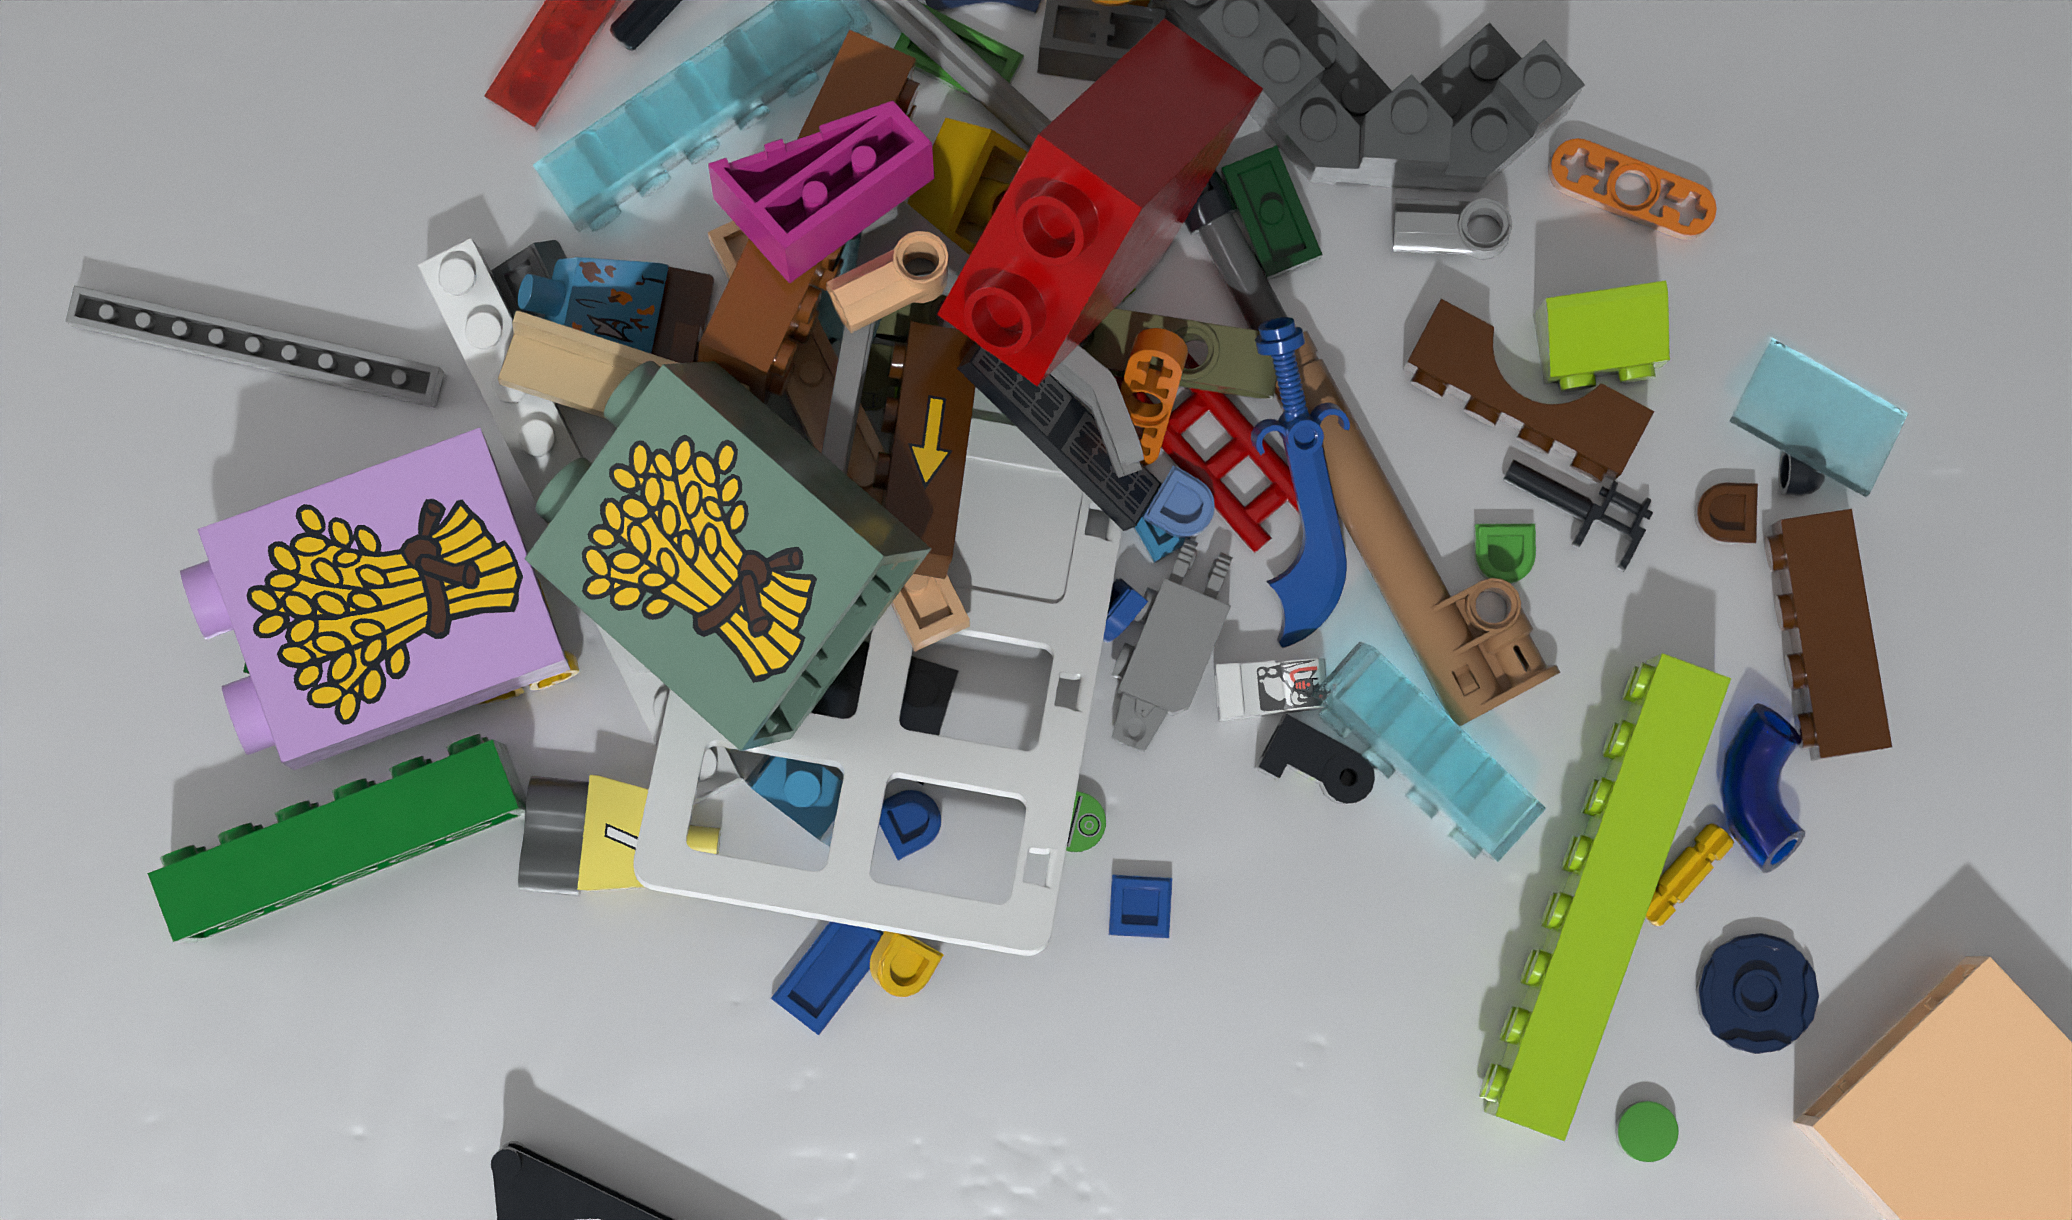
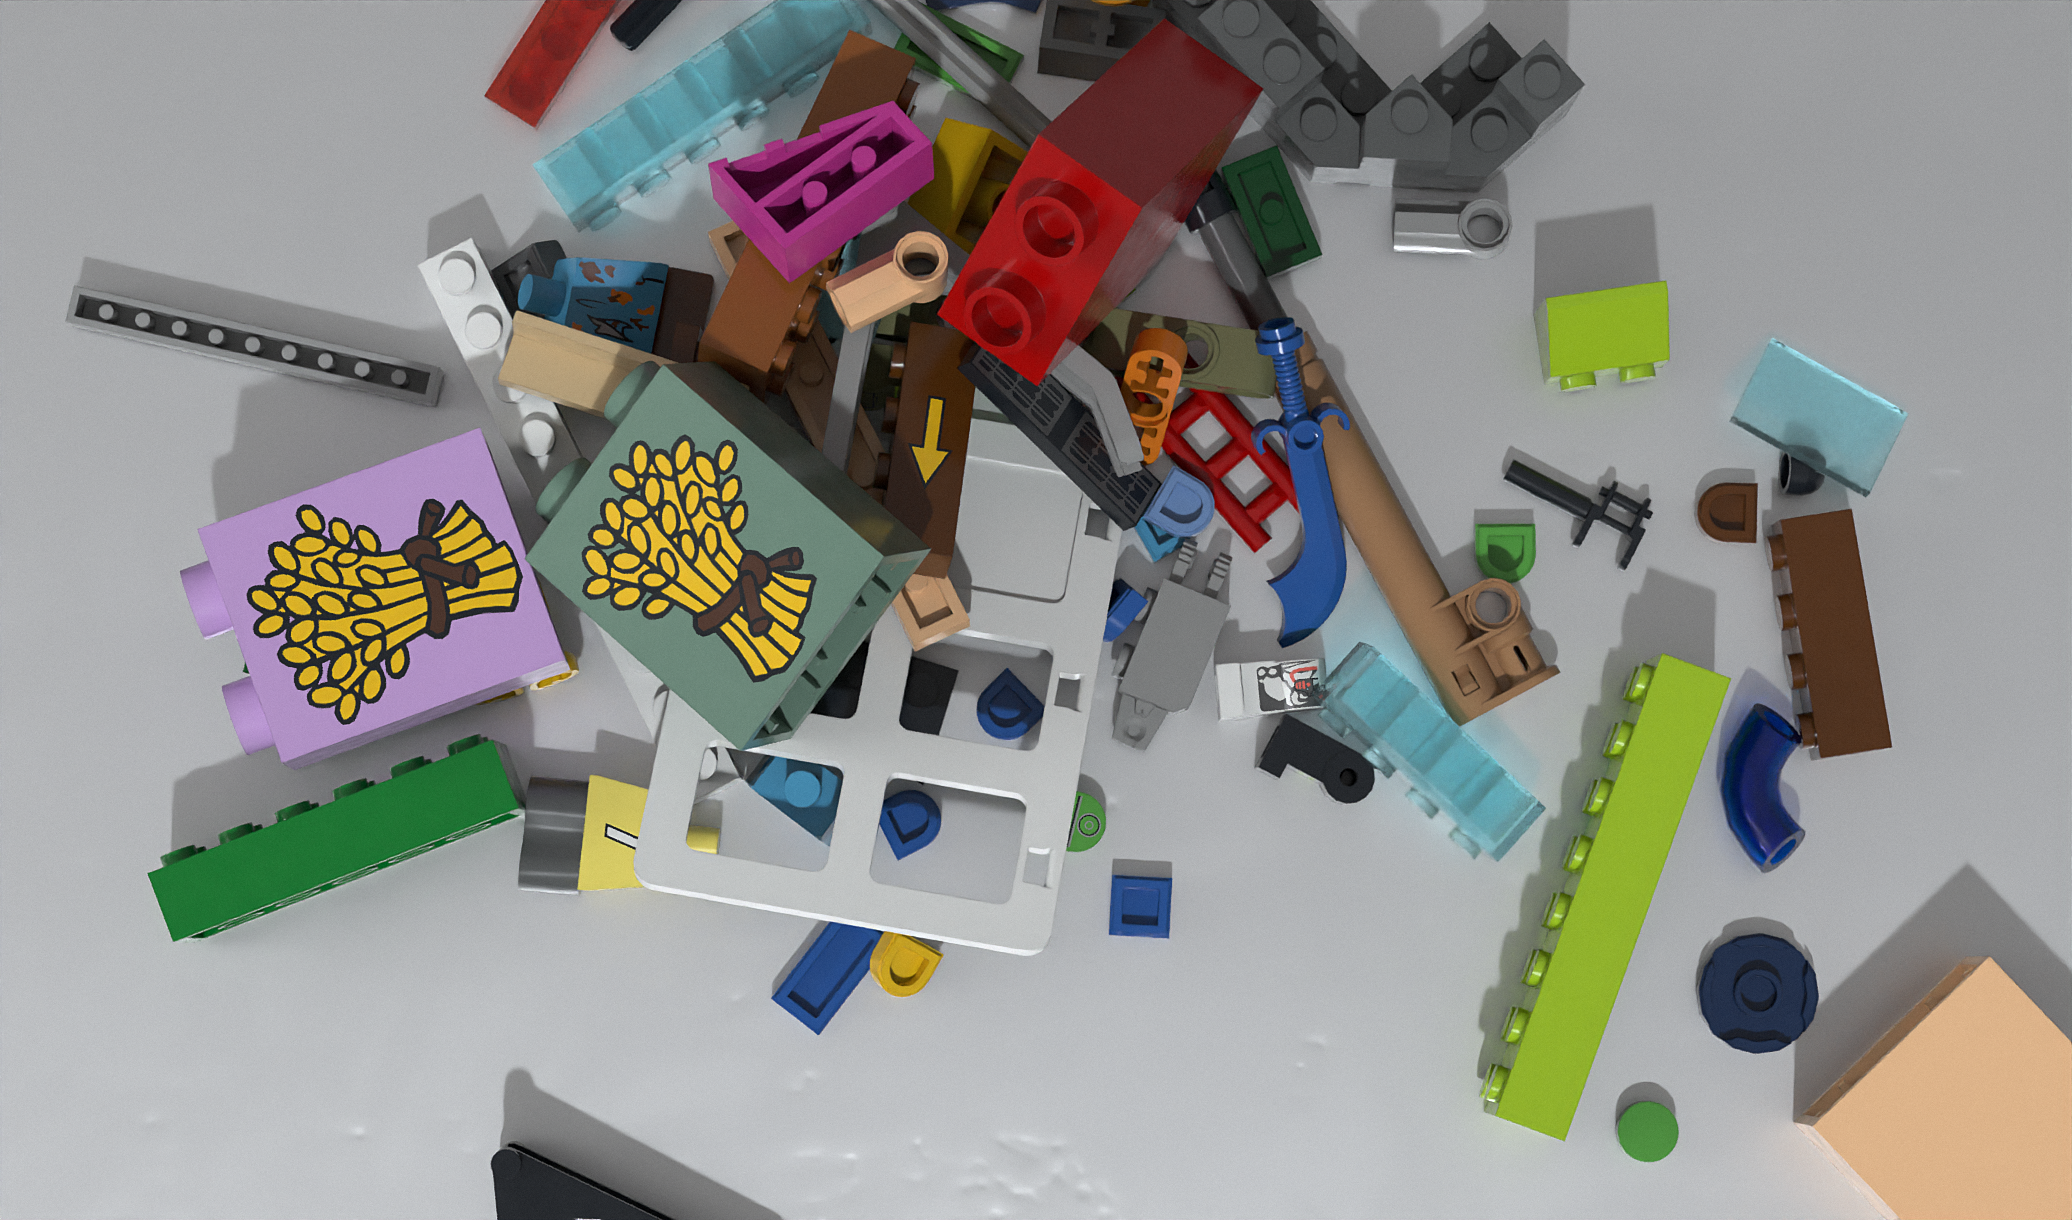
(1008, 708): none -> blue tile
(1459, 359): reddish brown arch -> none
(1668, 217): orange beam -> none
(1688, 872): yellow axle -> none

